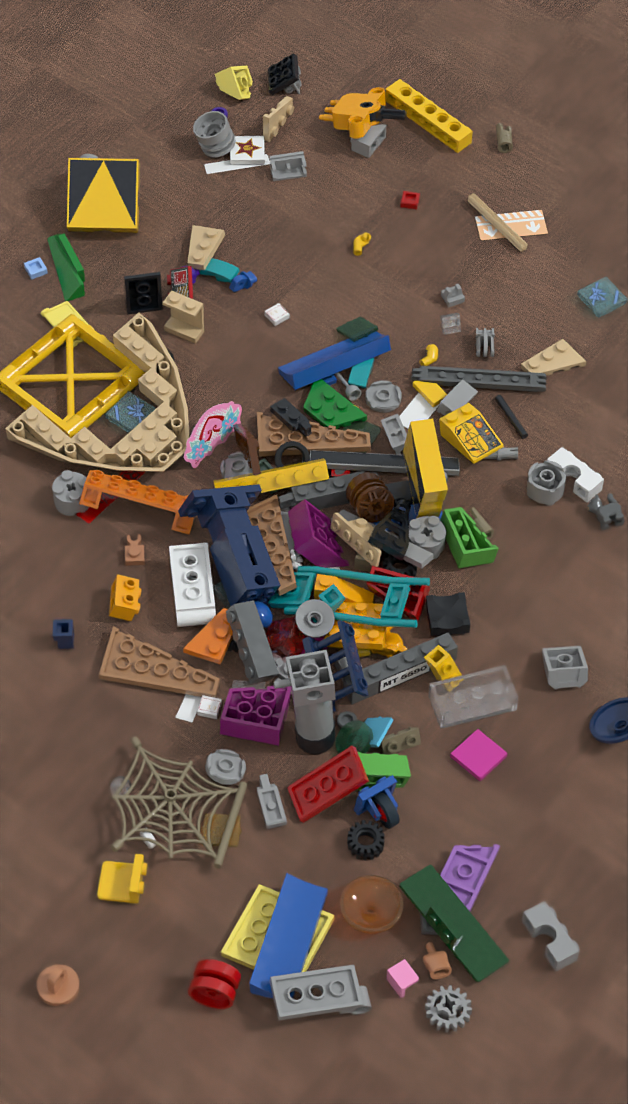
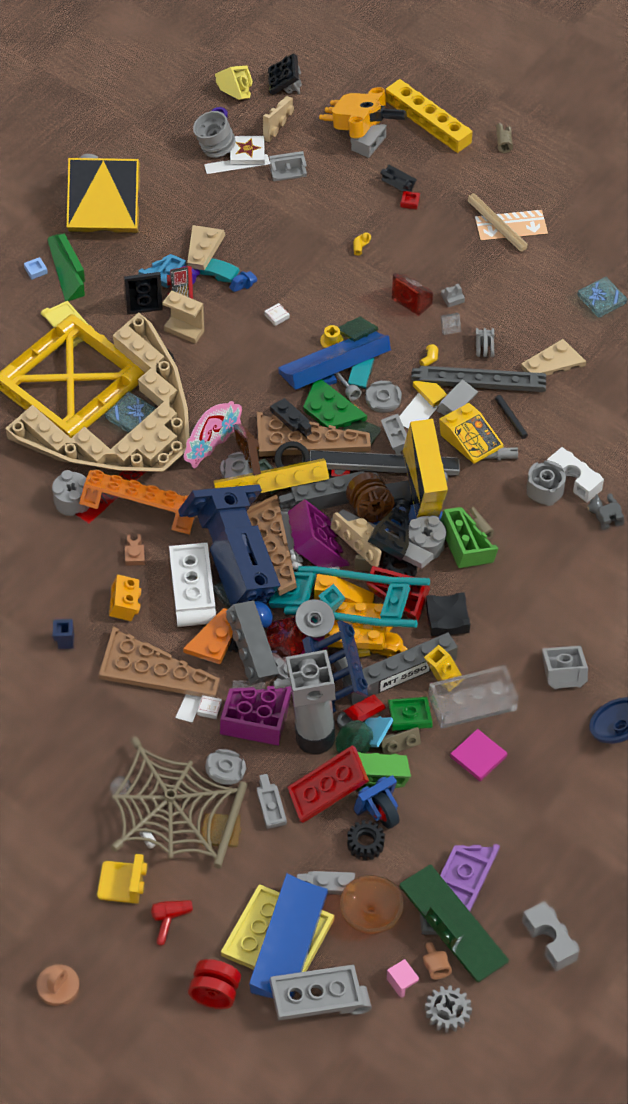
(164, 266): none -> dark azure wing
(166, 911): none -> red piece
(331, 336): none -> yellow piece
(333, 881): none -> light grey hinge
(365, 708): none -> red tile
(398, 178): none -> black hinge
(410, 713): none -> green tile
(411, 294): none -> clear red slope

